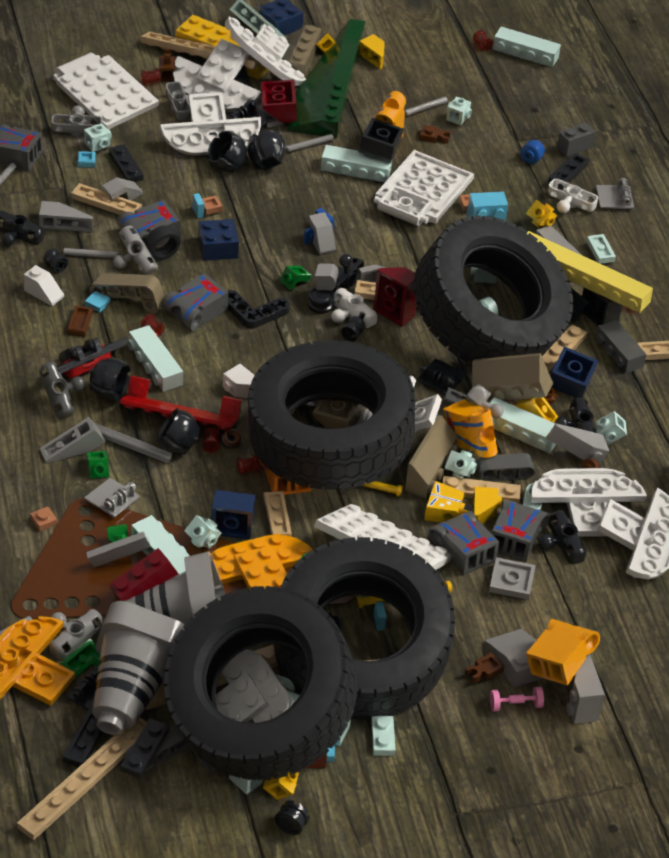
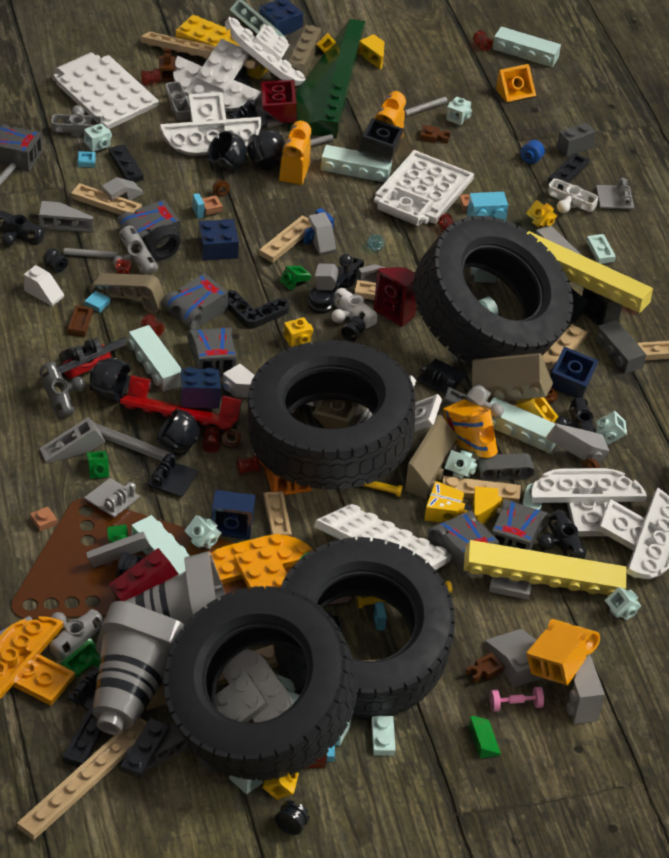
(125, 266): none -> clear red bush
(126, 562): none -> black wheel
(172, 476): none -> black hinge
(200, 388): none -> dark blue brick
(213, 348): none -> dark grey piece
(218, 185): none -> reddish brown plate
(285, 240): none -> tan plate
(296, 154): none -> light orange piece
(297, 332): none -> yellow brick
(375, 242): none -> clear light blue plate
(442, 223): none -> clear red bush
(483, 737): none -> green slope
(515, 83): none -> light orange slope
(543, 568): none -> light yellow brick
(623, 603): none -> light aqua brick

